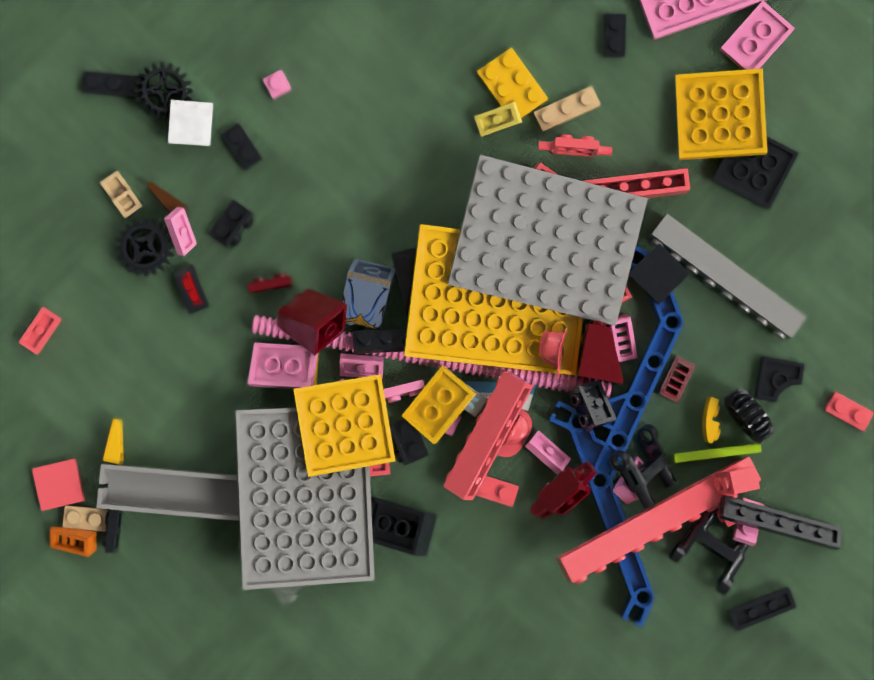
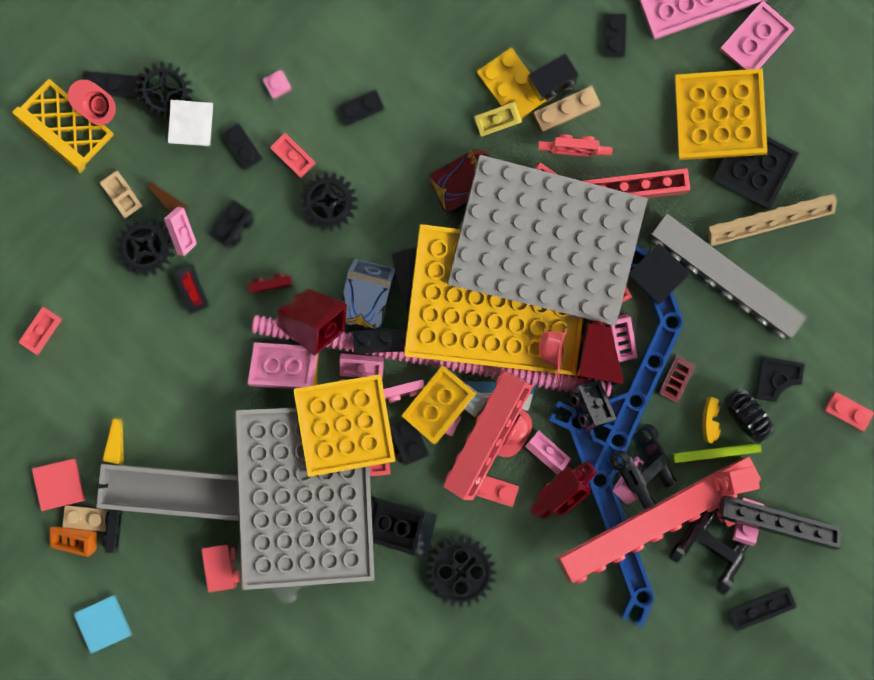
(47, 134): none -> yellow fence
(92, 102): none -> coral piece
(102, 624): none -> medium azure tile
(220, 567): none -> coral brick
(293, 155): none -> coral plate
(346, 200): none -> black gear
(361, 108): none -> black plate
(455, 180): none -> dark red slope
(475, 585): none -> black gear
(553, 78): none -> black brick
(772, 219): none -> tan plate

